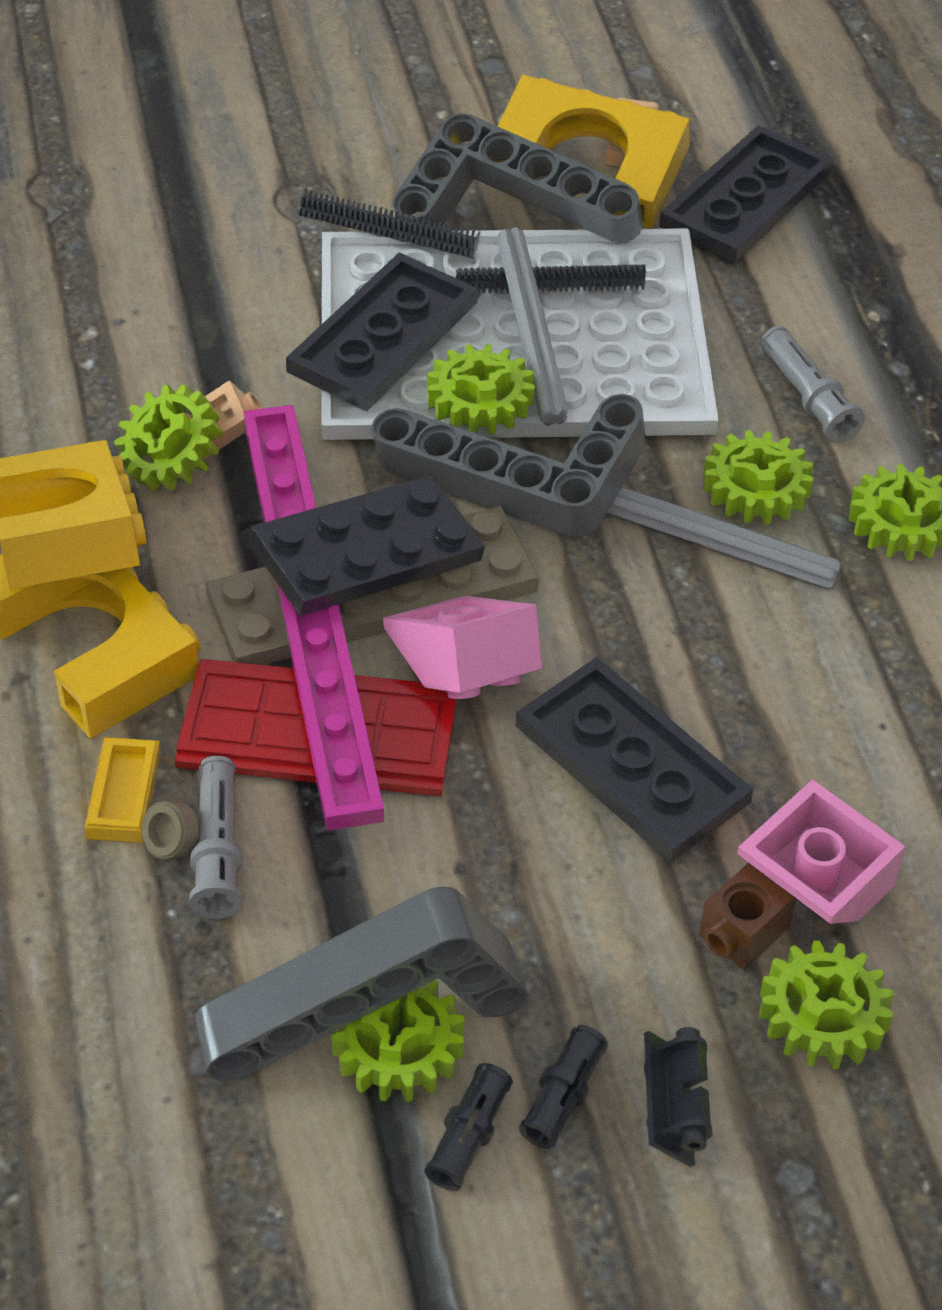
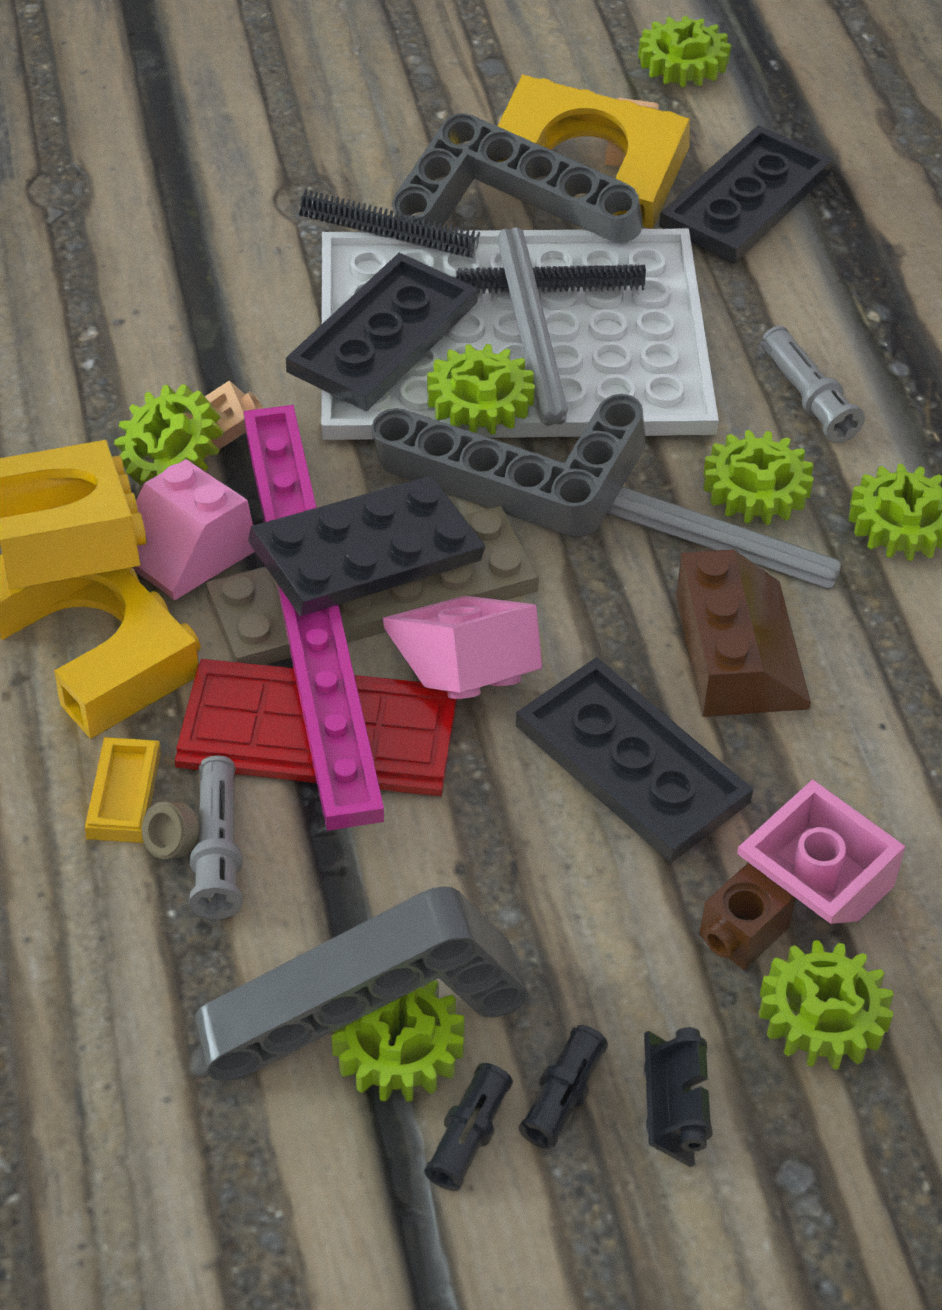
(191, 529): none -> bright pink slope
(684, 51): none -> lime gear
(738, 636): none -> reddish brown slope

